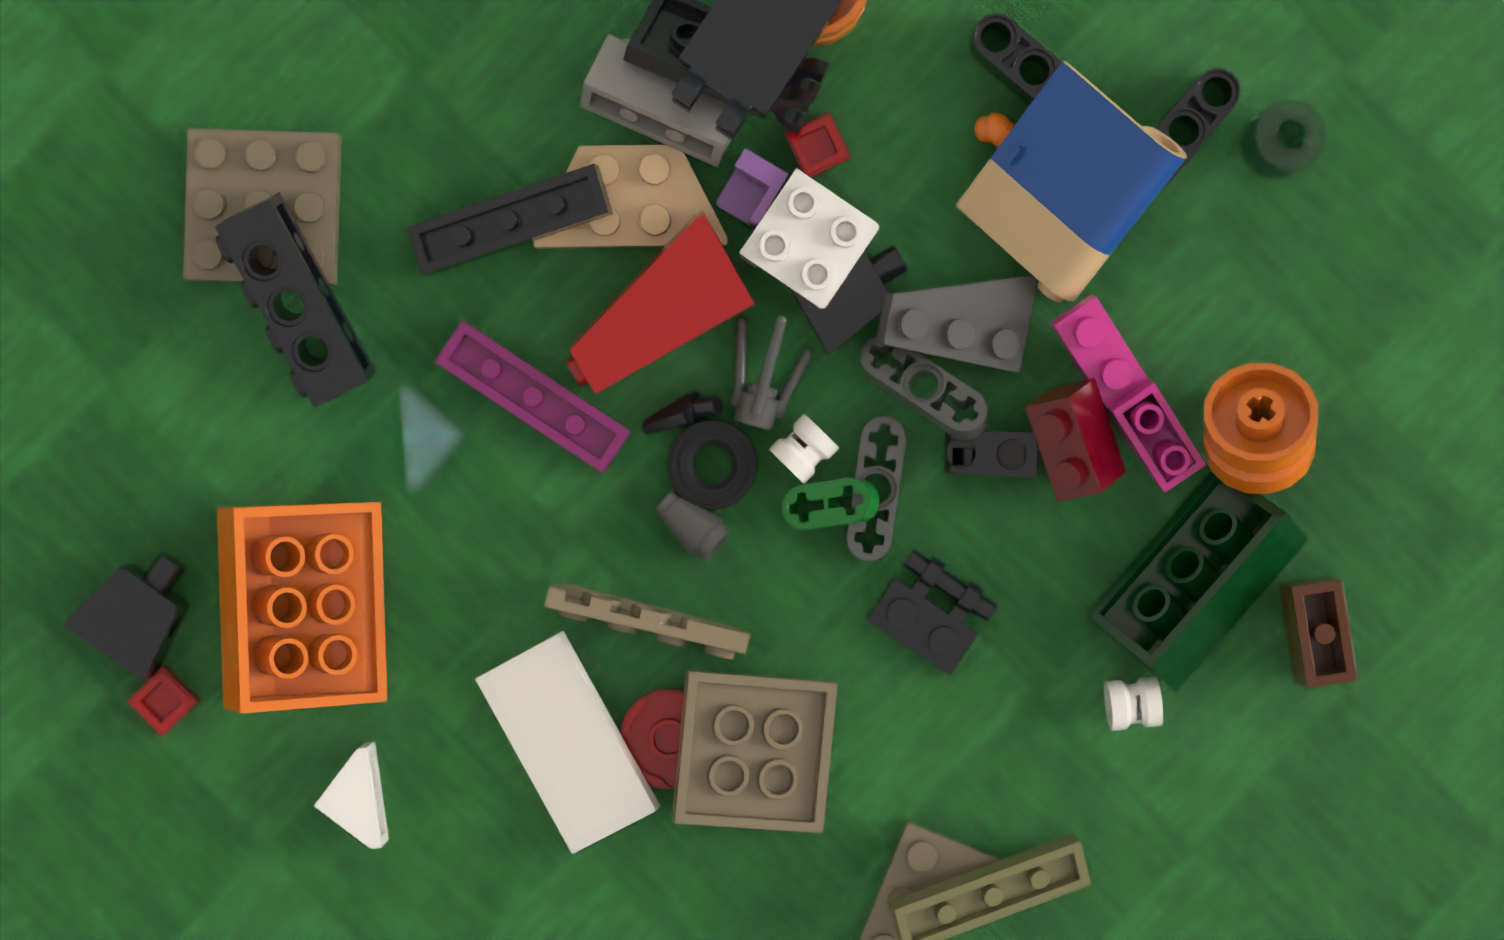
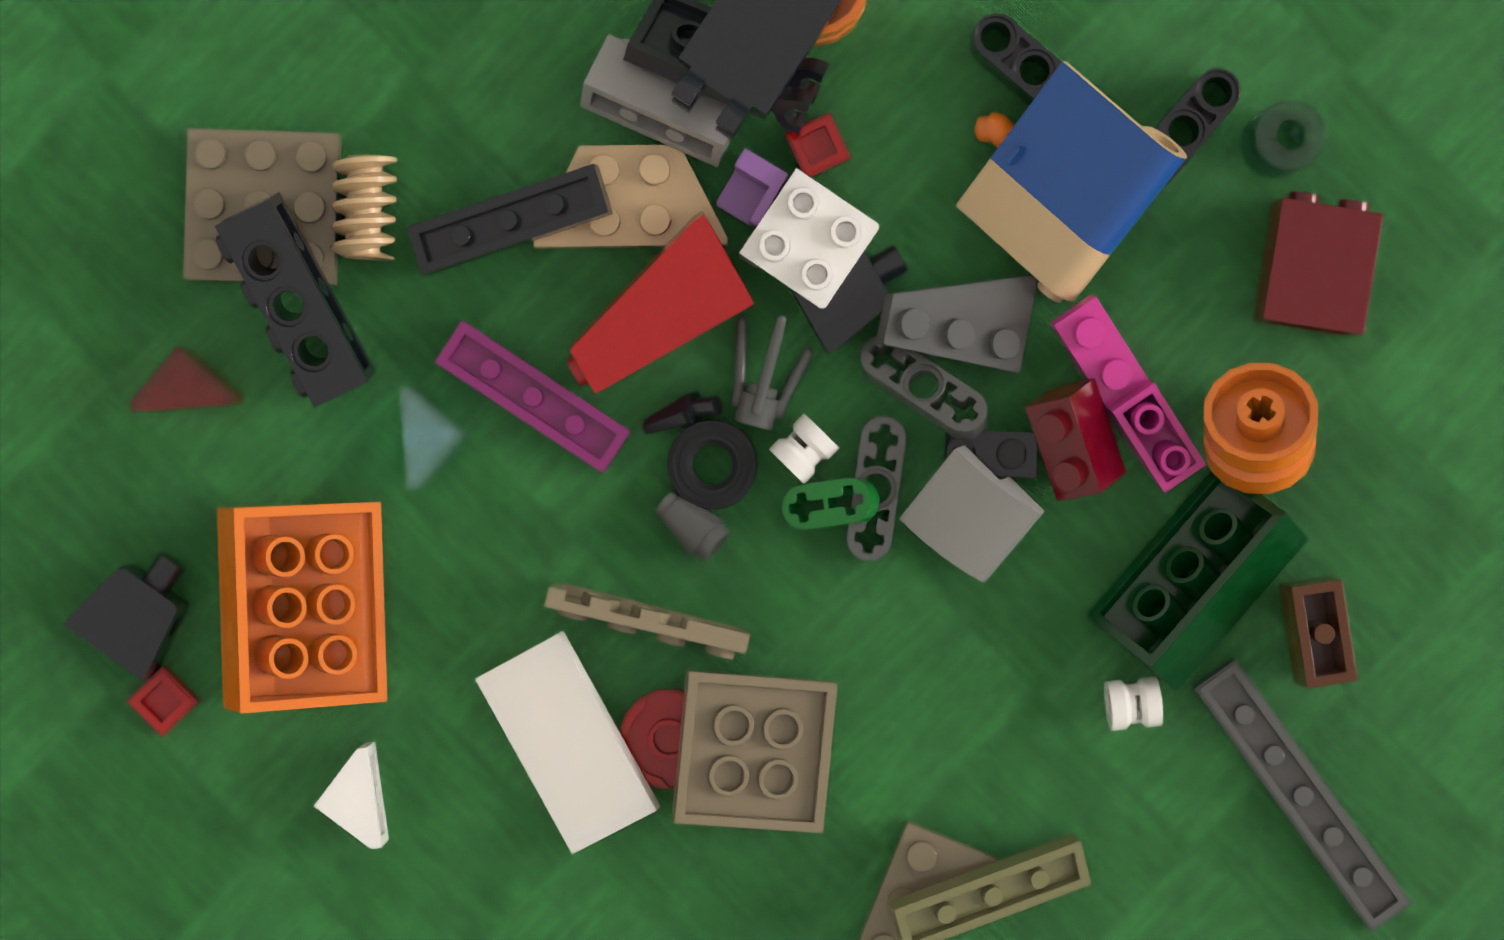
(185, 383): none -> clear red slope
(363, 207): none -> tan piece
(923, 625): black plate -> none
(971, 514): none -> light grey slope
(1301, 794): none -> dark grey tile
(1318, 265): none -> dark red brick

